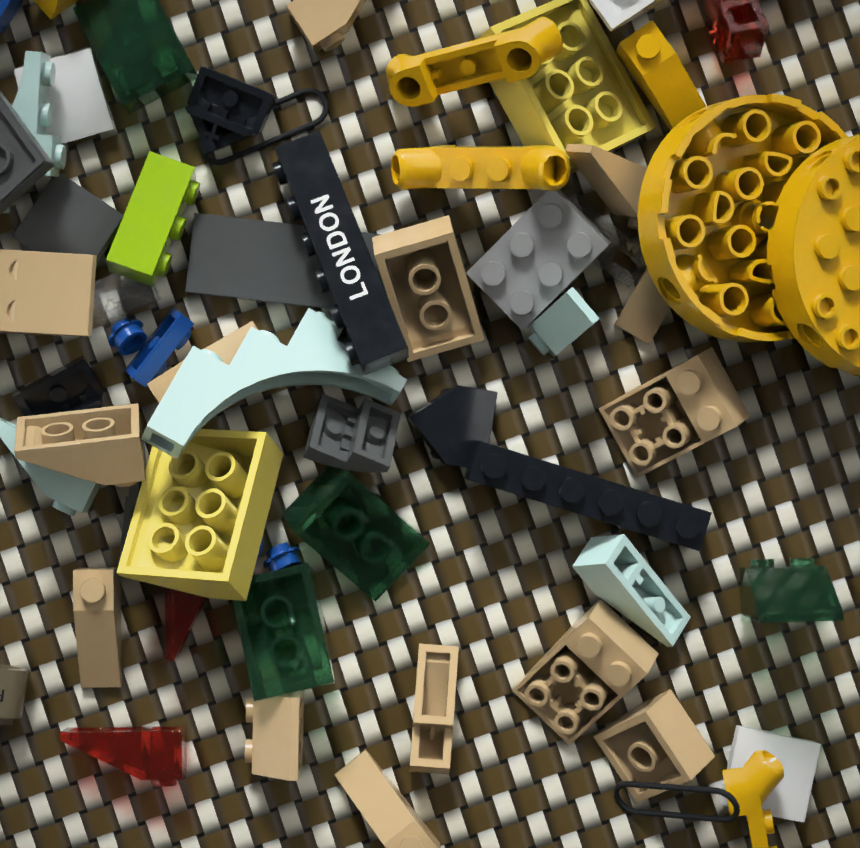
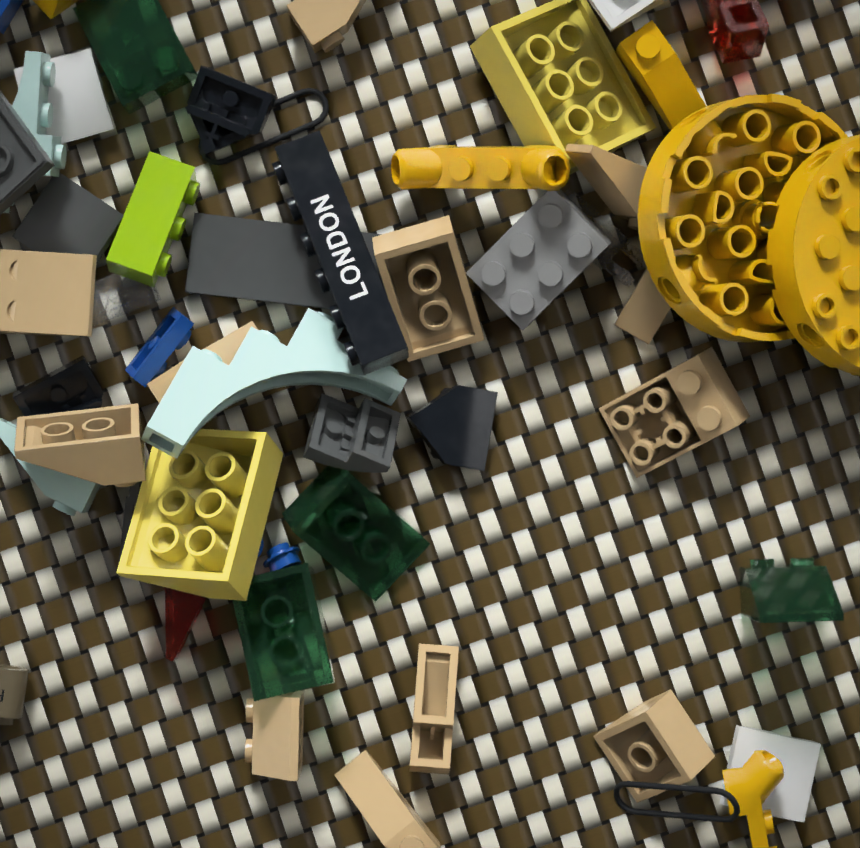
(98, 626): tan slope -> none
(127, 336): blue plate -> none
(141, 751): clear red slope -> none
(500, 56): yellow plate -> none
(562, 323): light aqua slope -> none
(586, 672): tan slope -> none
(587, 495): black brick -> none
(631, 586): light aqua slope -> none

